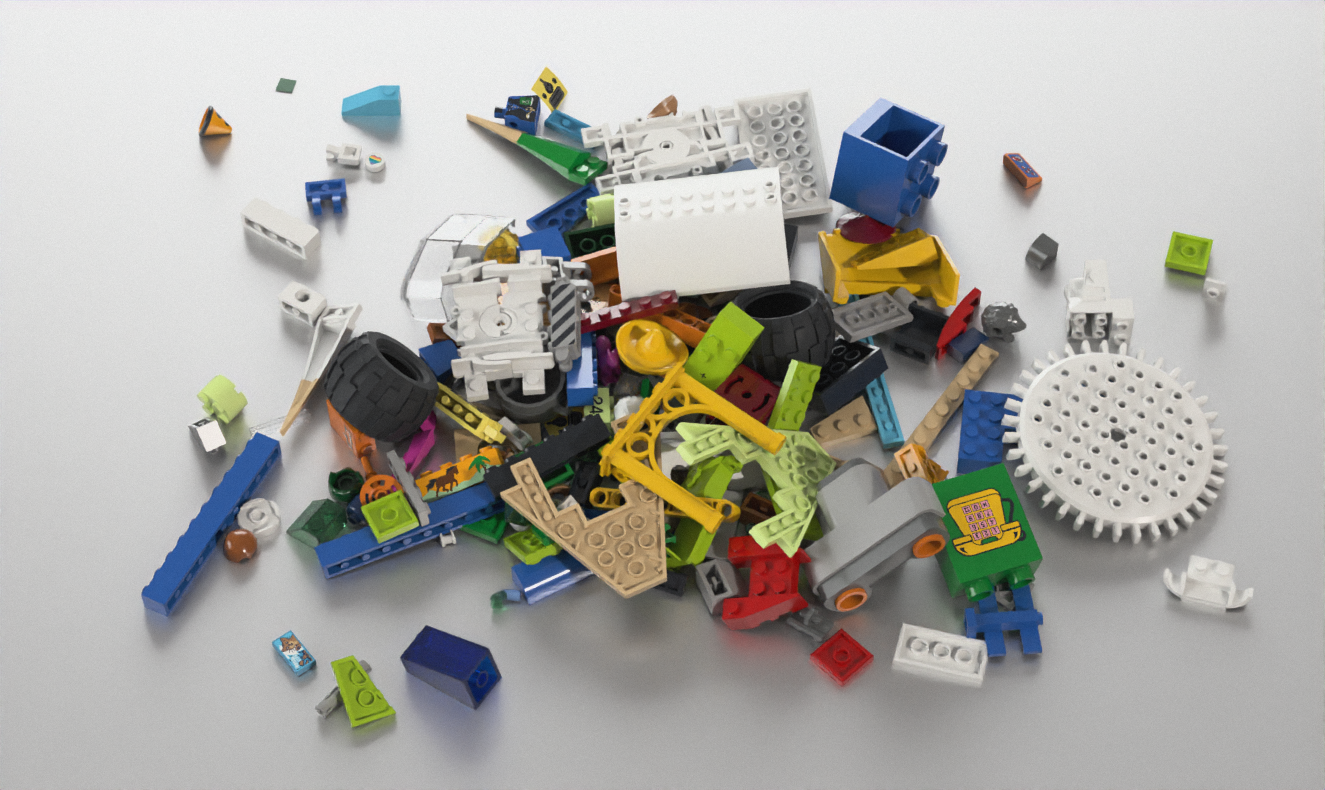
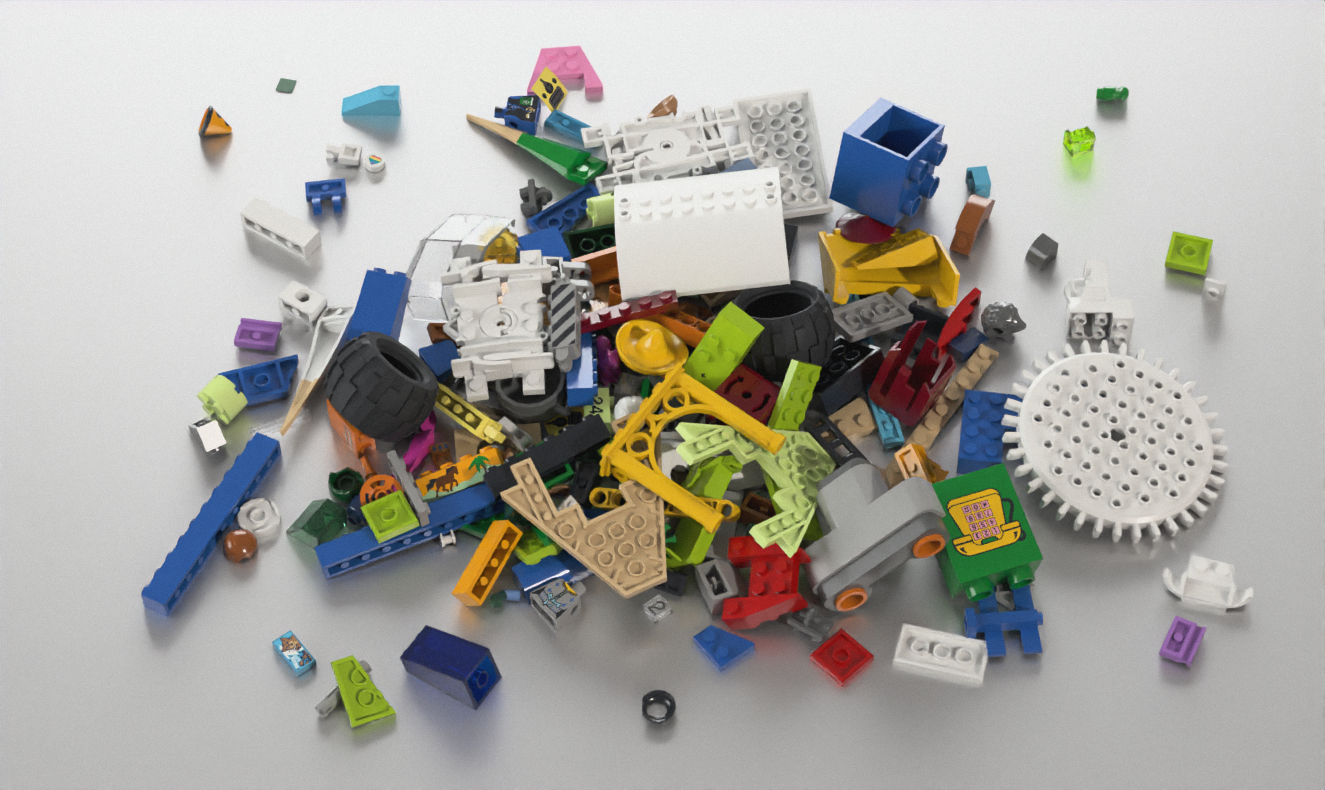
(258, 334): none -> medium lavender plate
(264, 380): none -> blue wing
(381, 304): none -> blue slope
(440, 455): none -> clear orange leg
(487, 563): none -> light orange brick
(536, 197): none -> dark grey hips
(558, 602): none -> light grey torso
(566, 64): none -> bright pink wing
(657, 609): none -> clear tile
(659, 697): none -> black piece
(722, 647): none -> blue wing
(840, 440): none -> black bar
(909, 390): none -> dark red piece
(970, 220): none -> dark orange arch
(978, 180): none -> medium azure brick
(1021, 169): orange slope -> none
(1079, 141): none -> clear neon green brick
(1112, 93): none -> green arm
(1182, 641): none -> medium lavender plate

